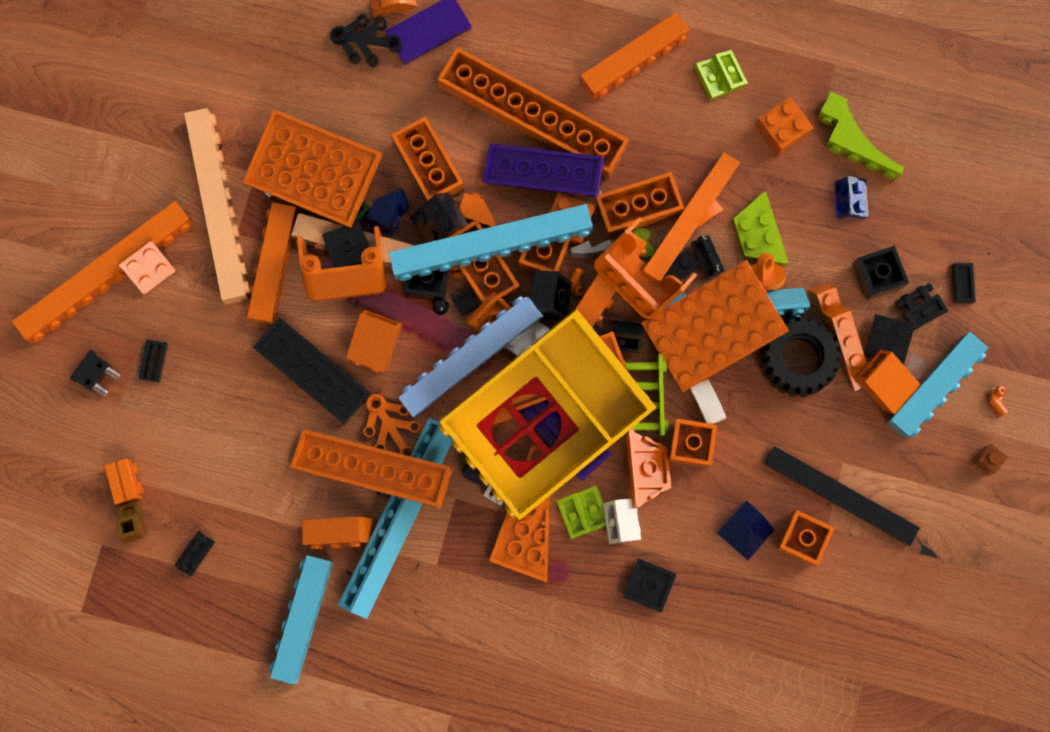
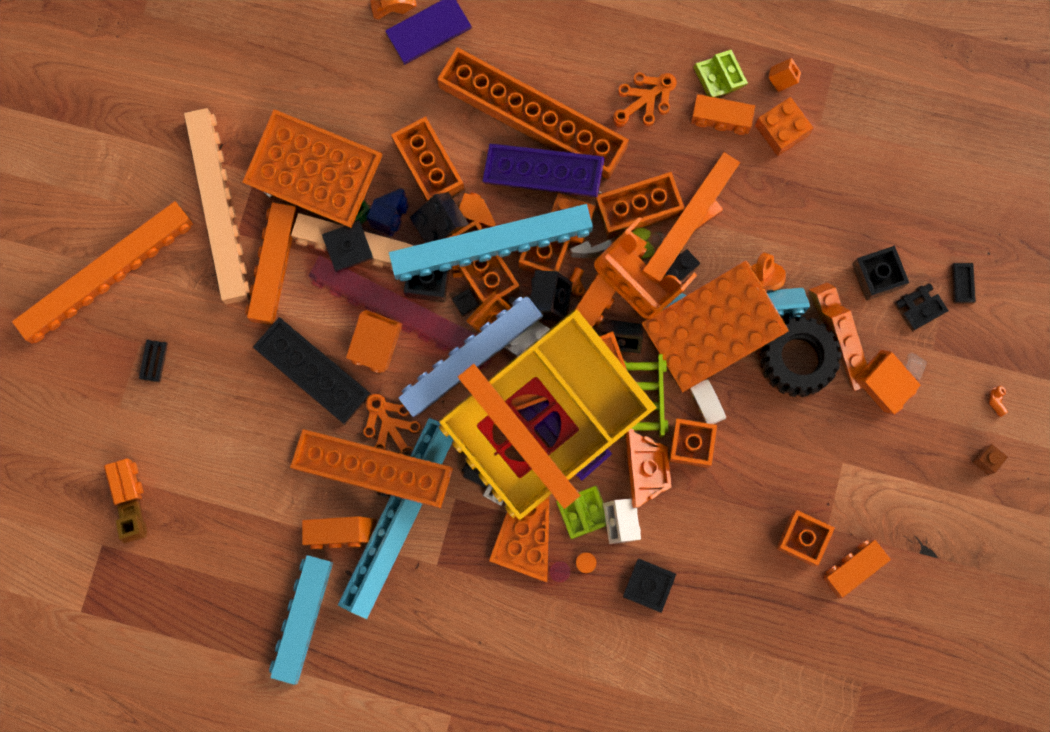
(90, 370): black piece -> none
(146, 266): plate -> none
(194, 553): black hinge -> none
(344, 281): orange windscreen -> none
(364, 38): black plant -> none
(440, 307): black hinge -> none
(519, 436): none -> orange tile
(586, 563): none -> orange tile
(634, 56): orange brick -> none
(646, 96): none -> orange plant
(707, 256): black hinge -> none
(723, 114): none -> orange brick
(746, 530): clear blue slope -> none
(759, 232): lime wing -> none
(784, 74): none -> orange panel
(842, 496): black tile -> none
(851, 142): lime arch -> none
(851, 198): clear blue bracket -> none
(856, 568): none -> orange brick
(890, 336): black plate -> none
(937, 385): medium azure brick -> none

